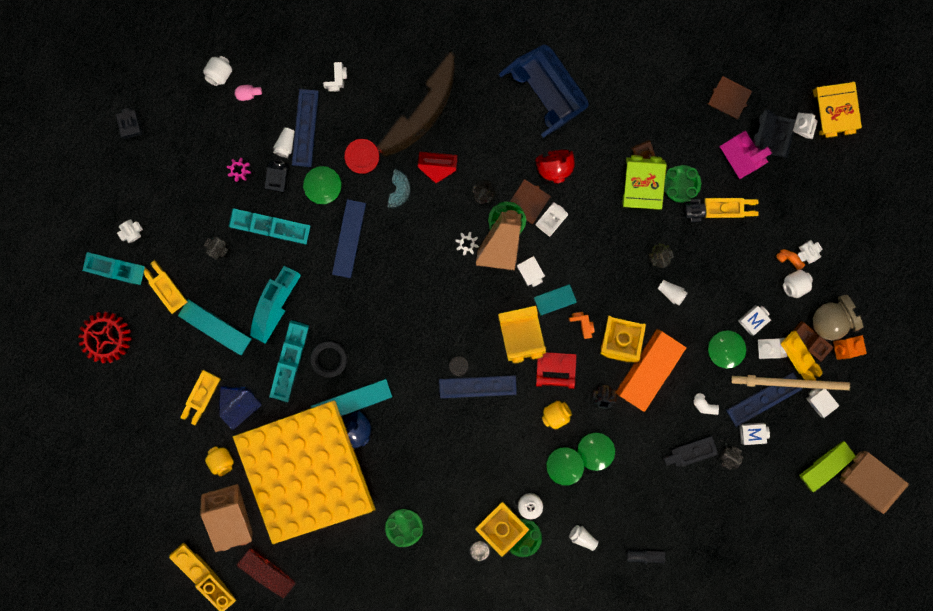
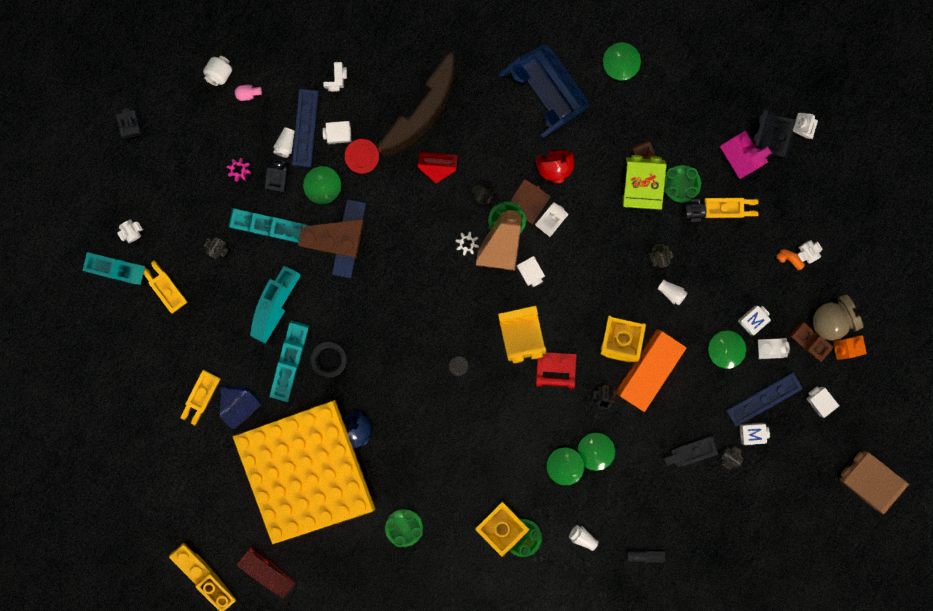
(88, 332): red gear -> none
(214, 327): teal slope -> none
(219, 461): yellow head -> none
(226, 518): medium nougat slope -> none
(335, 238): none -> reddish brown wedge
(337, 132): none -> white brick
(360, 397): teal slope -> none
(402, 191): clear light blue cylinder -> none
(477, 386): dark blue tile -> none
(479, 550): clear smoke plate -> none
(524, 502): white head -> none
(555, 300): teal slope -> none
(556, 415): yellow head -> none
(587, 327): orange bracket -> none
(621, 61): none -> green dish
(702, 405): white arm -> none
(729, 97): reddish brown piece -> none
(752, 380): tan bar -> none
(797, 284): white head -> none
(801, 357): yellow hinge -> none
(827, 466): lime slope -> none
(838, 109): yellow panel -> none

